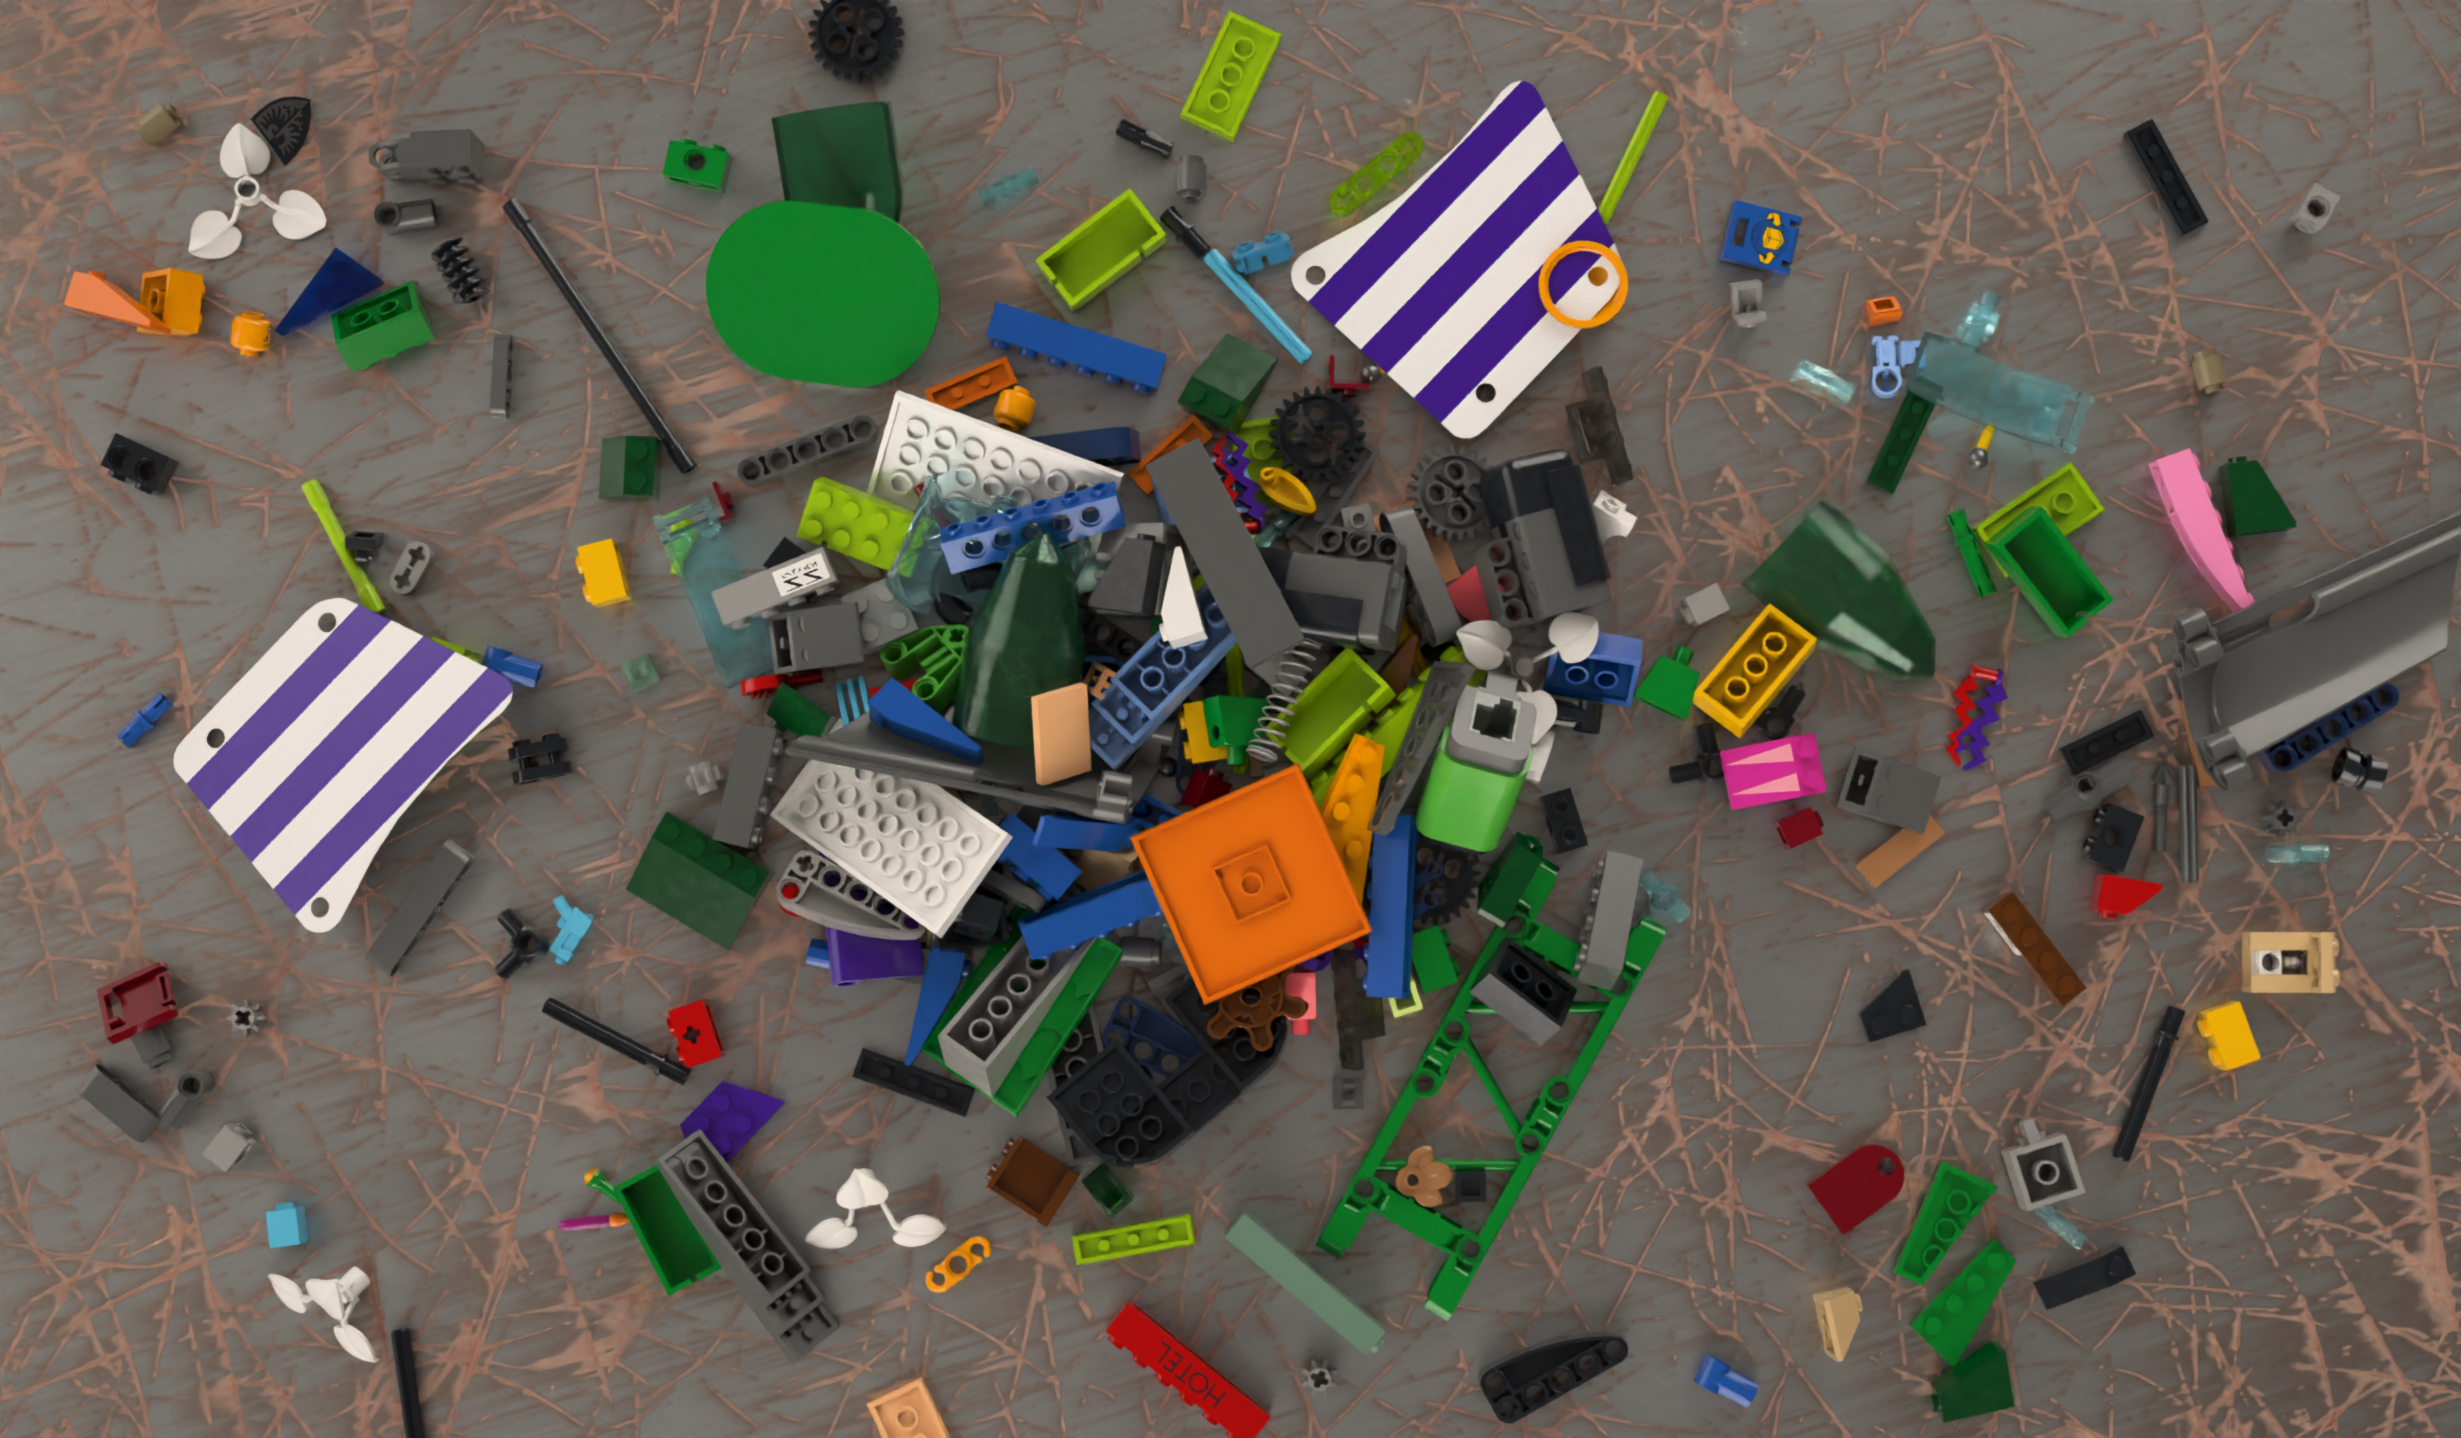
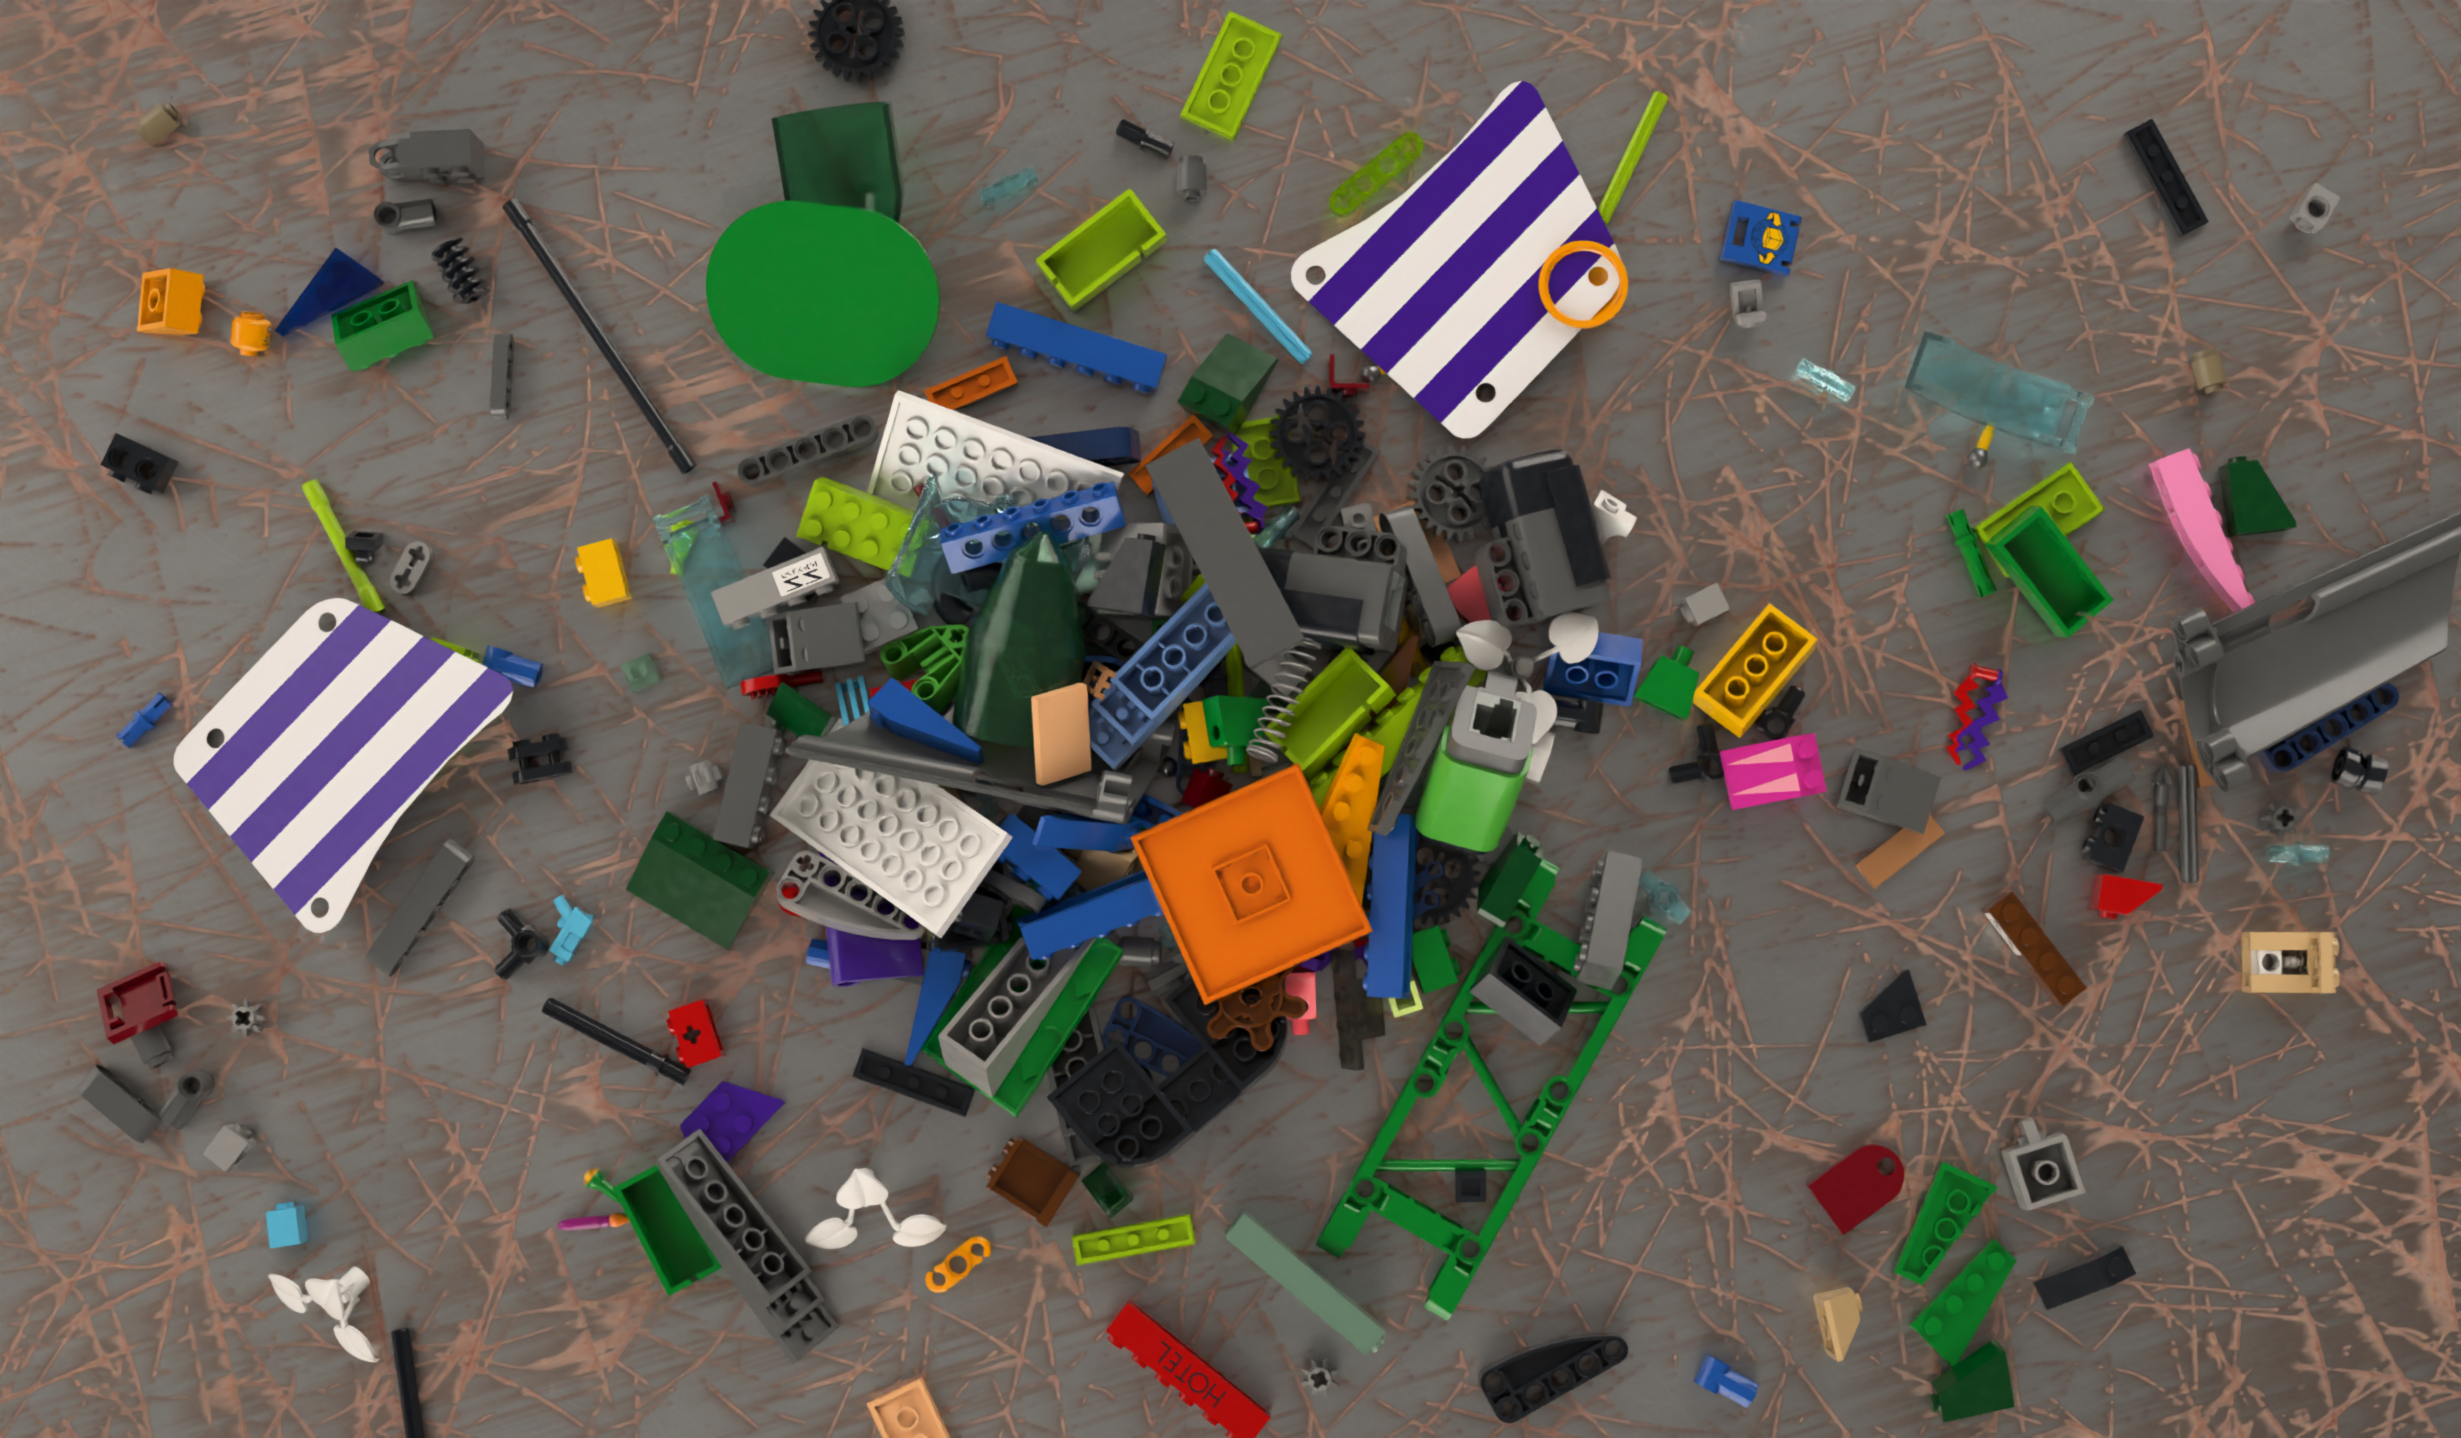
(103, 299): orange slope -> none
(246, 154): white plant -> none
(284, 125): shield -> none
(630, 468): dark green slope -> none
(711, 176): green brick -> none
(1014, 409): light orange head -> none
(1180, 607): white slope -> none
(1185, 232): black axle -> none
(1251, 254): dark azure hinge -> none
(1287, 491): yellow arm -> none
(1348, 1093): dark grey tile -> none
(1429, 1177): medium nougat plate -> none
(1563, 821): black brick -> none
(1597, 428): clear smoke bracket -> none
(1799, 827): dark red brick -> none
(1847, 597): clear green windscreen -> none
(1883, 311): orange slope -> none
(1895, 357): light blue piece -> none
(1900, 443): dark green tile -> none
(1980, 320): clear light blue axle -> none
(2061, 1226): clear light blue axle -> none
(2148, 1083): black axle -> none
(2228, 1035): yellow brick -> none

